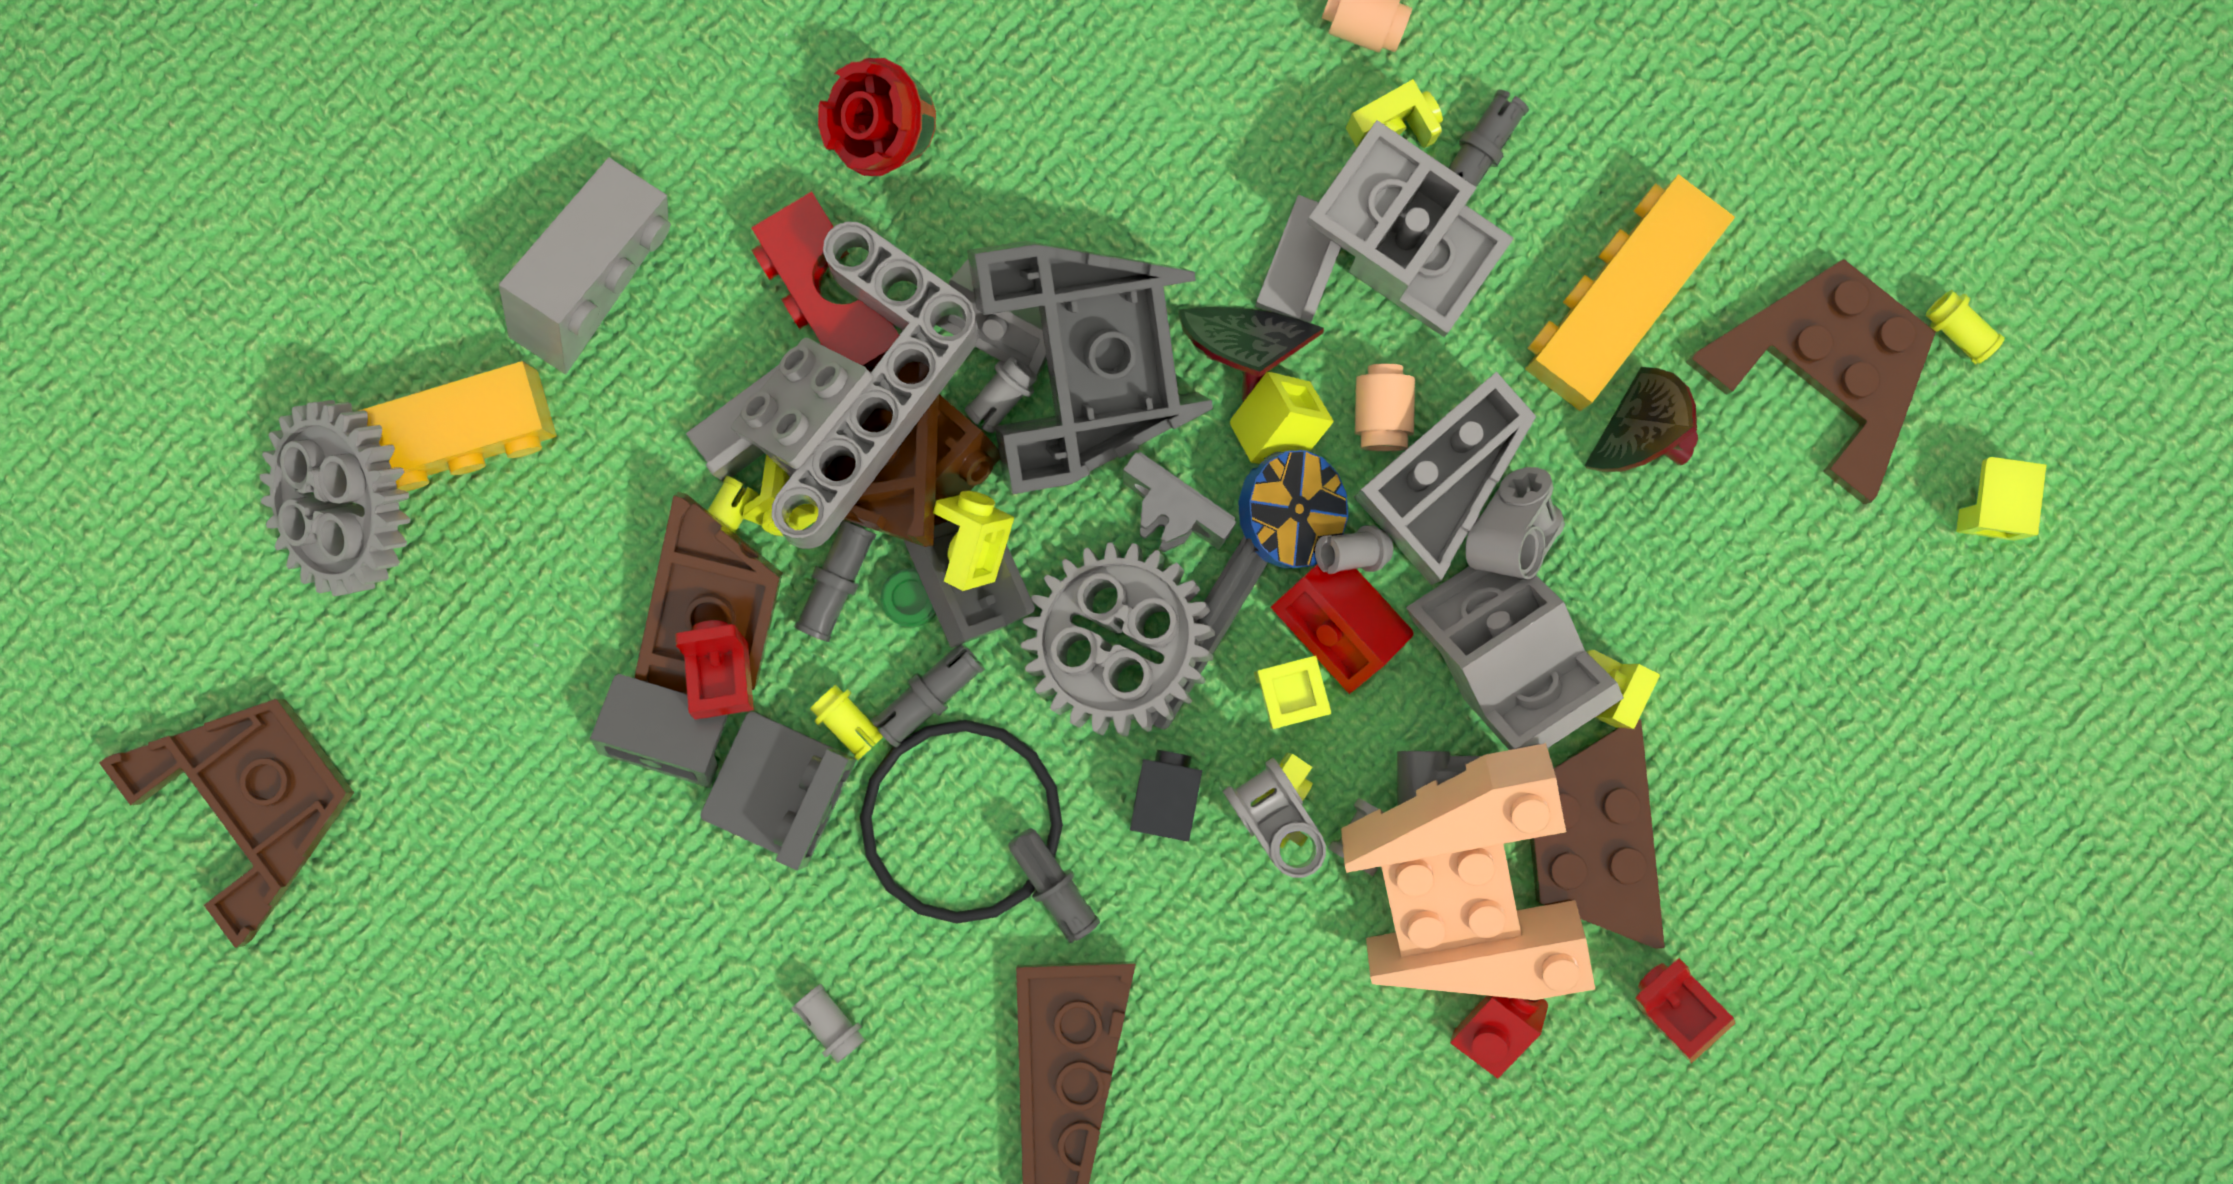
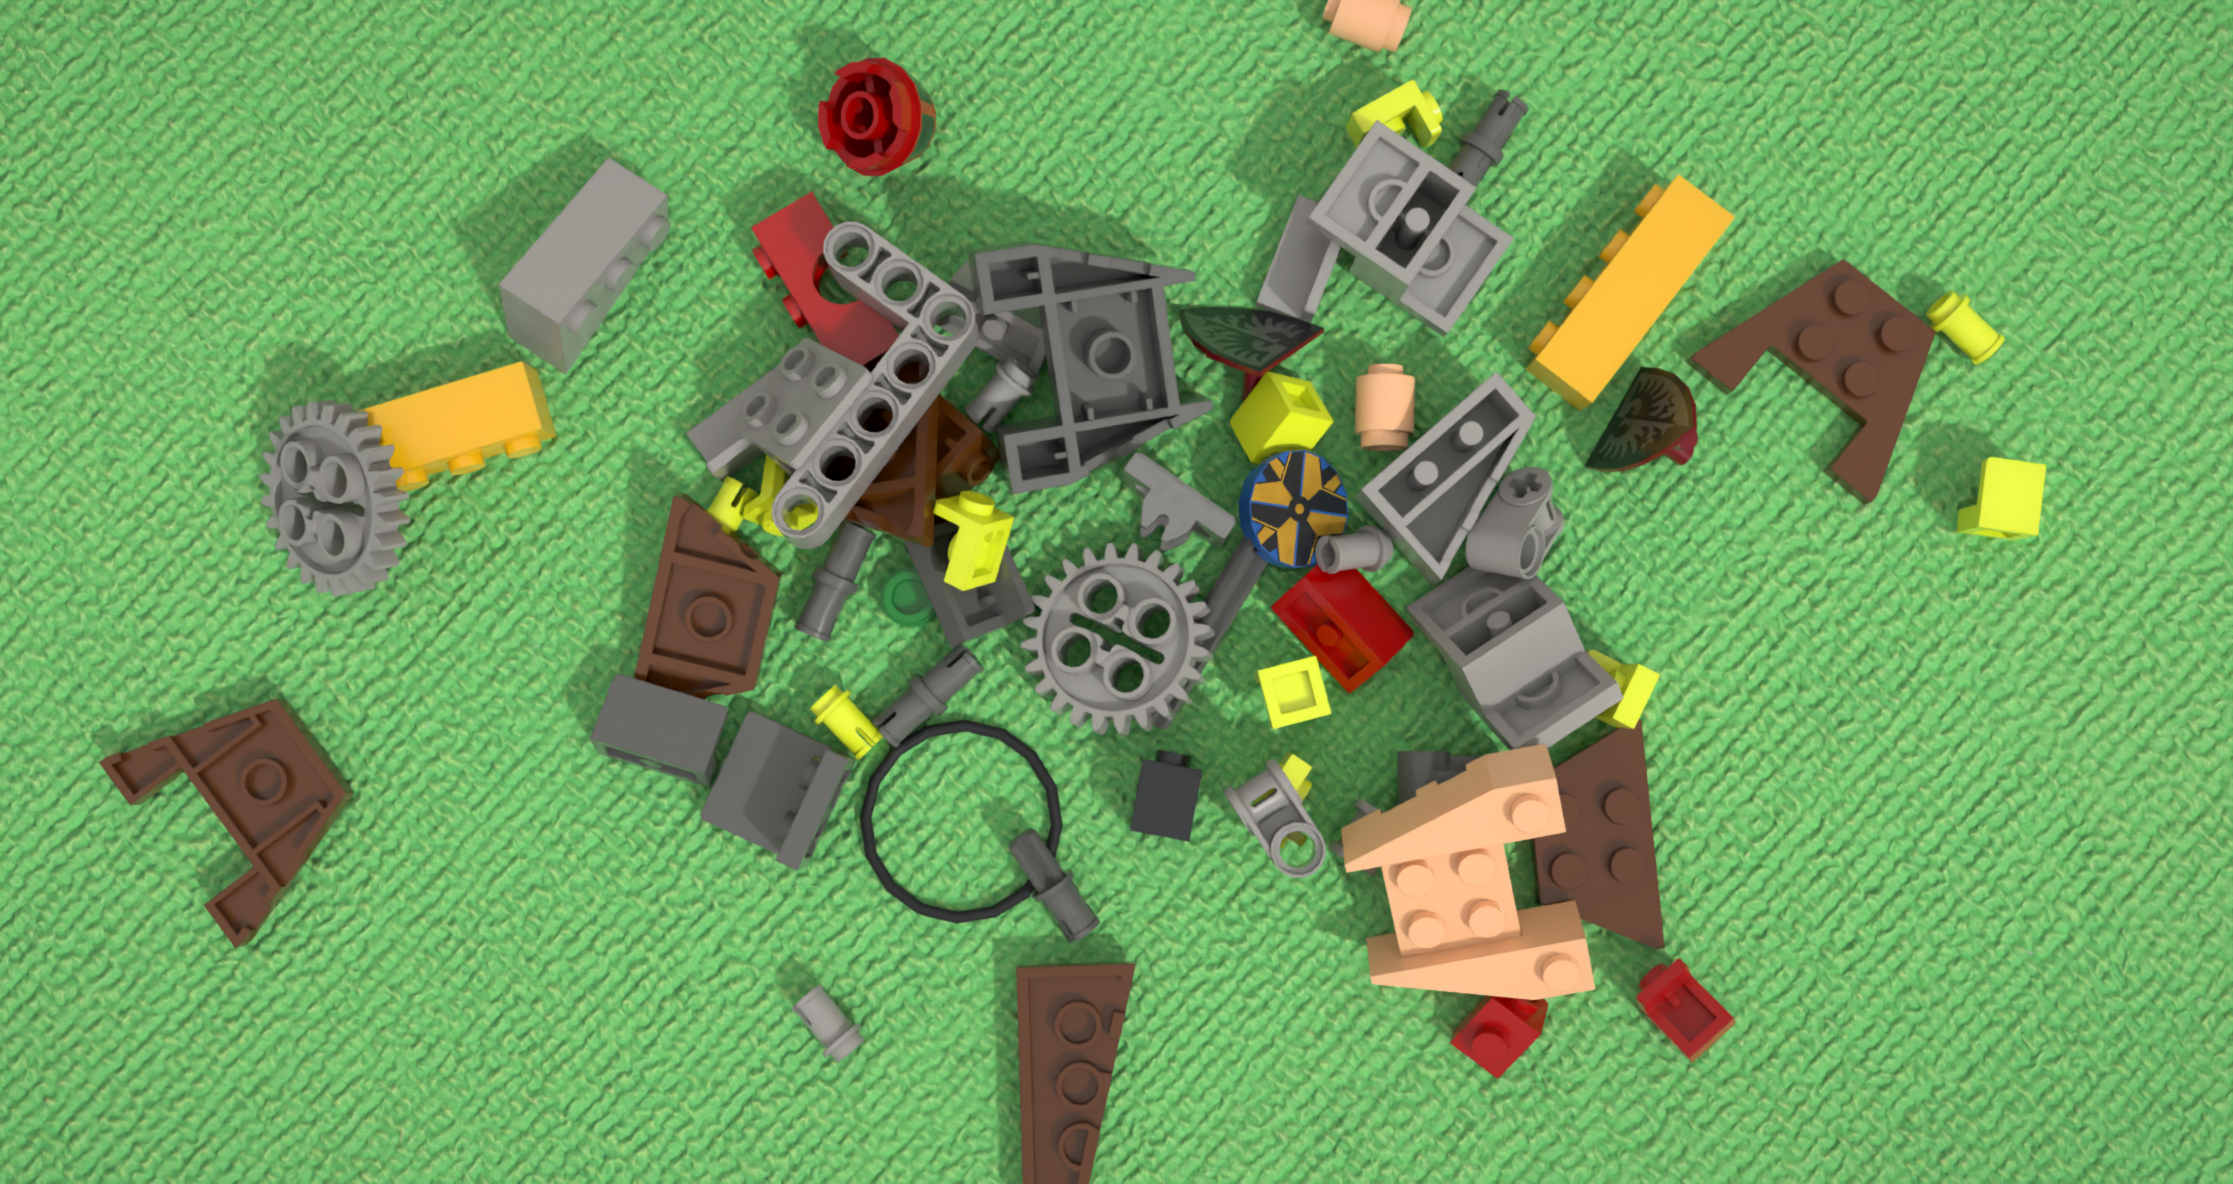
(716, 669): red bracket -> none

